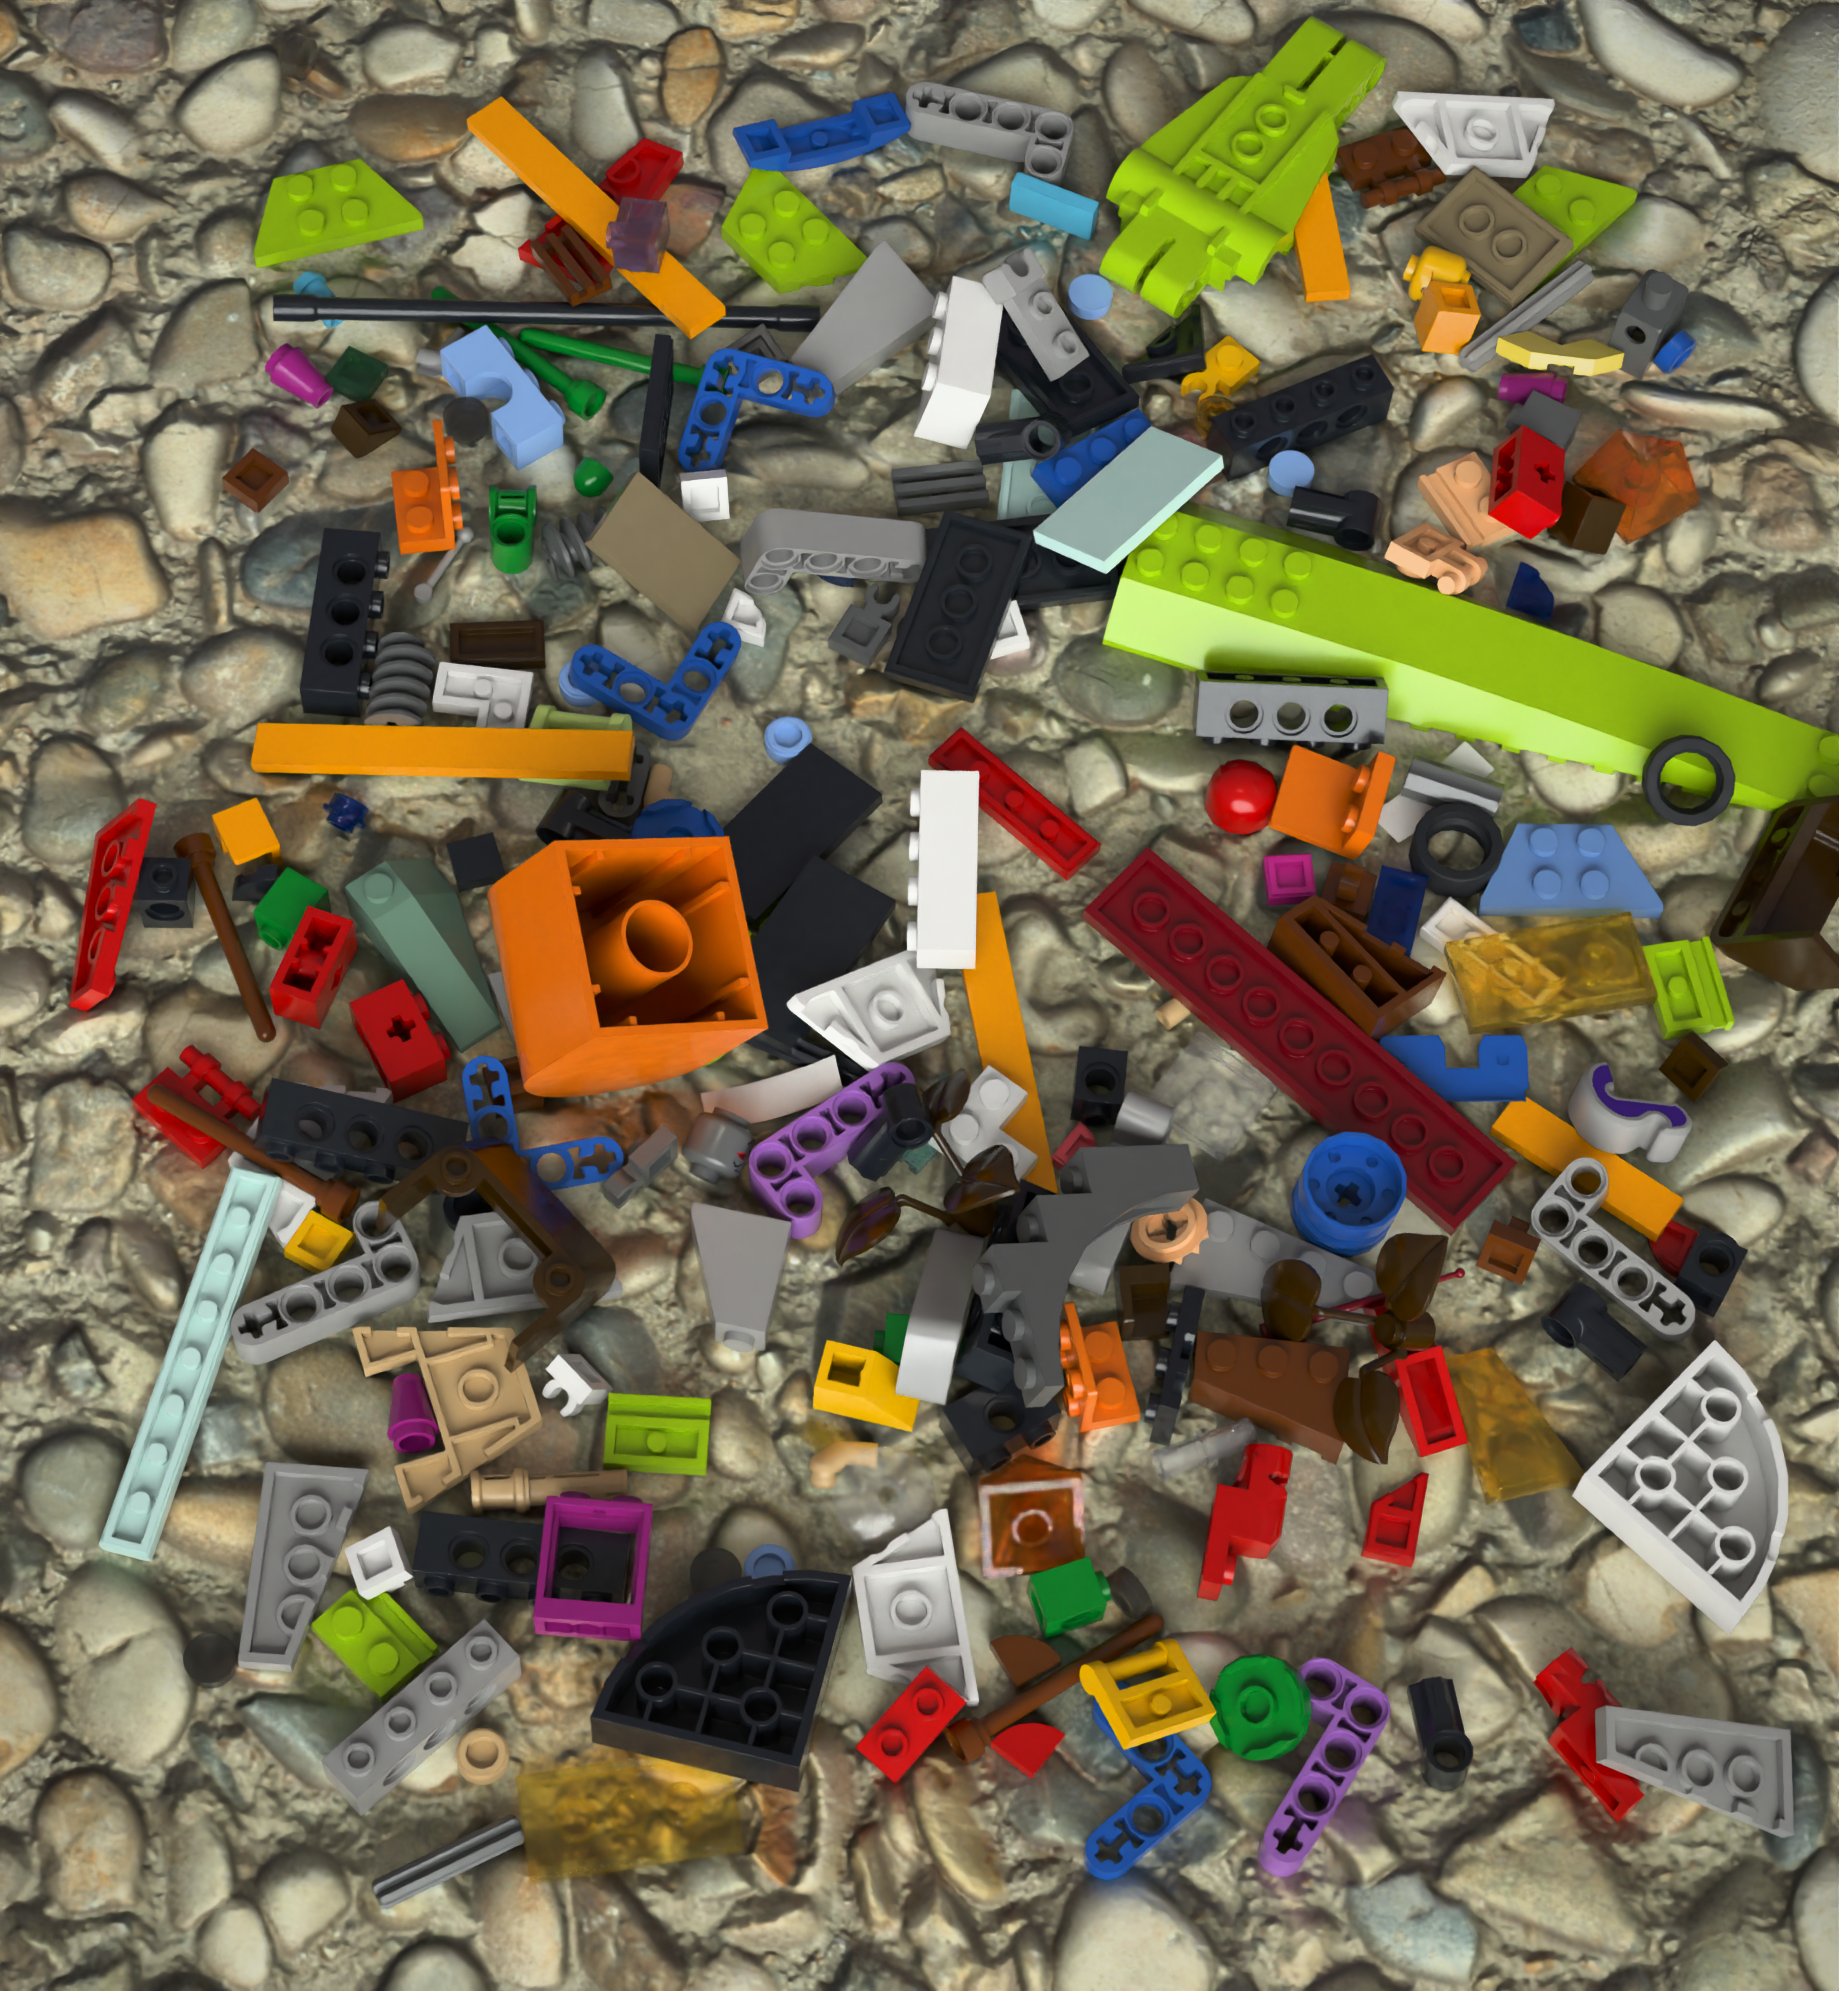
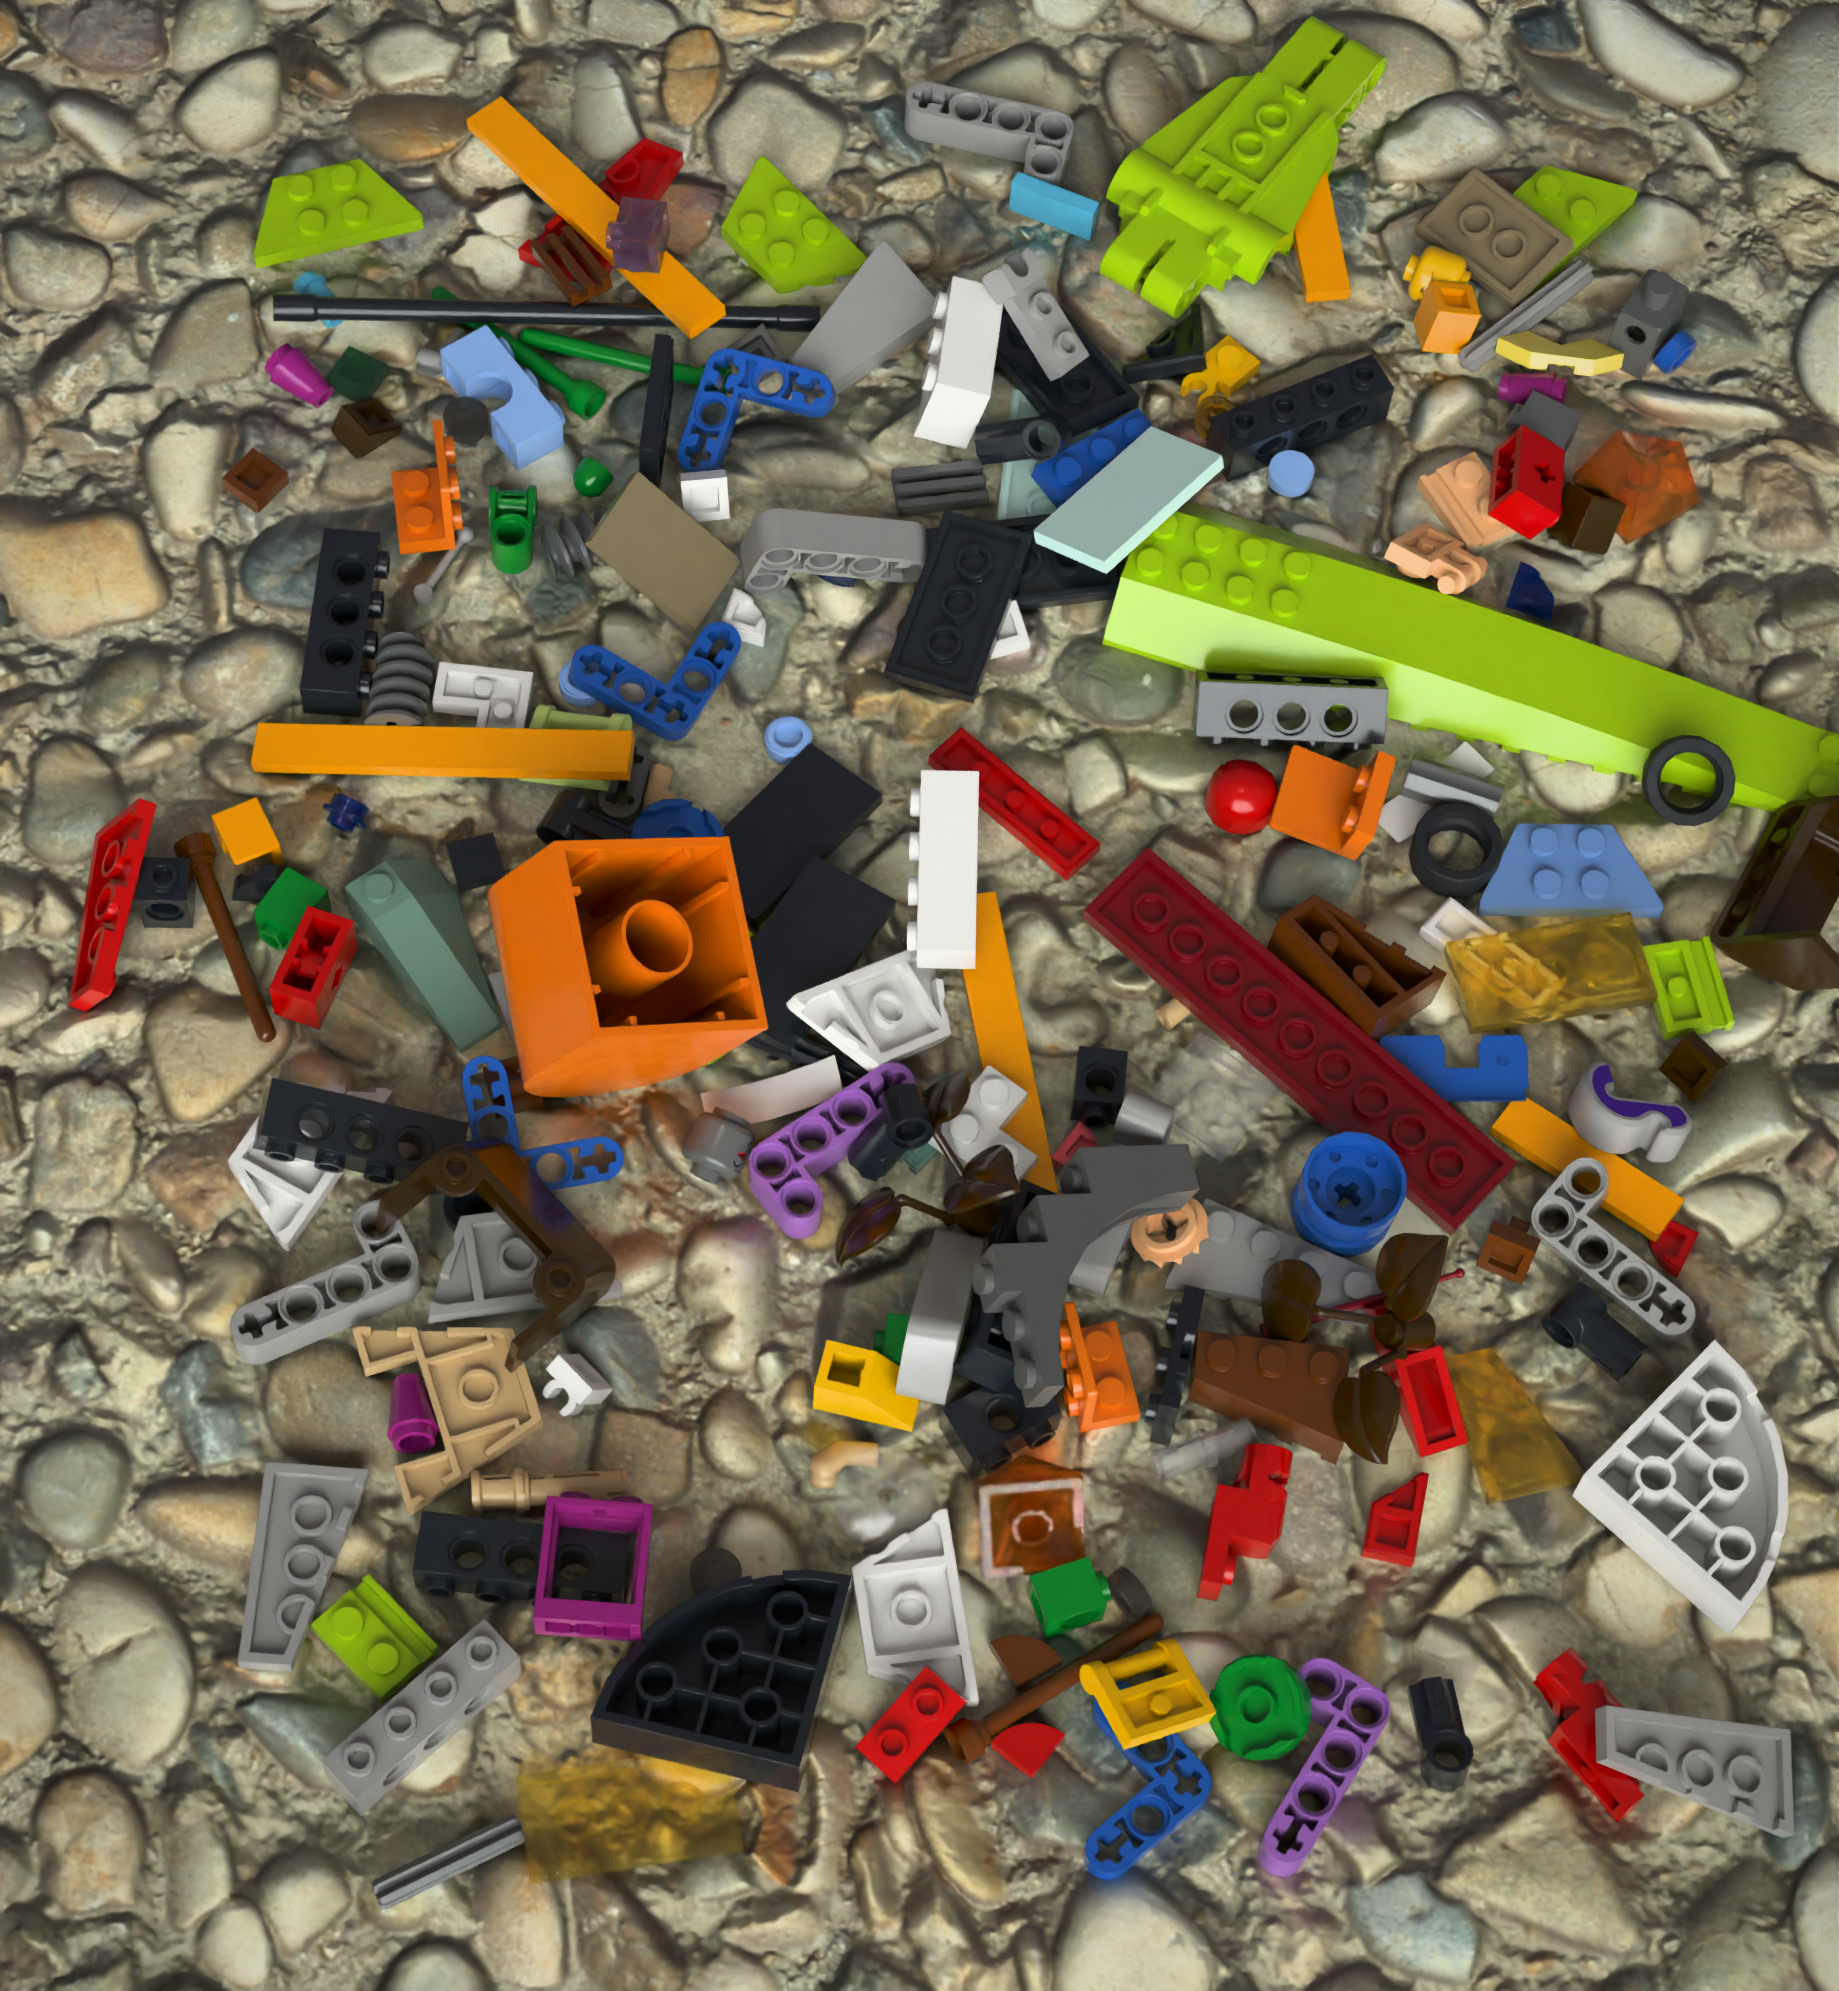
(190, 1364): light aqua tile -> none
(204, 1071): red plate -> none
(210, 1660): clear smoke tile -> none
(318, 1243): yellow plate -> none
(334, 1197): reddish brown piece -> none
(379, 1563): white tile -> none
(407, 1065): red brick -> none
(482, 1756): tan tile -> none
(499, 644): dark brown tile -> none
(646, 1161): dark grey plate -> none
(657, 1434): lime plate -> none
(740, 1271): light grey slope -> none
(768, 1561): light blue tile -> none
(823, 141): blue slope -> none
(865, 630): dark grey plate -> none
(1089, 296): light blue tile -> none
(1142, 1301): dark brown panel -> none
(1288, 878): dark pink tile -> none
(1347, 518): black piece -> none
(1349, 889): reddish brown tile -> none
(1385, 157): reddish brown plate -> none
(1397, 906): clear blue plate -> none
(1477, 130): white wing -> none
(1703, 1288): black brick -> none

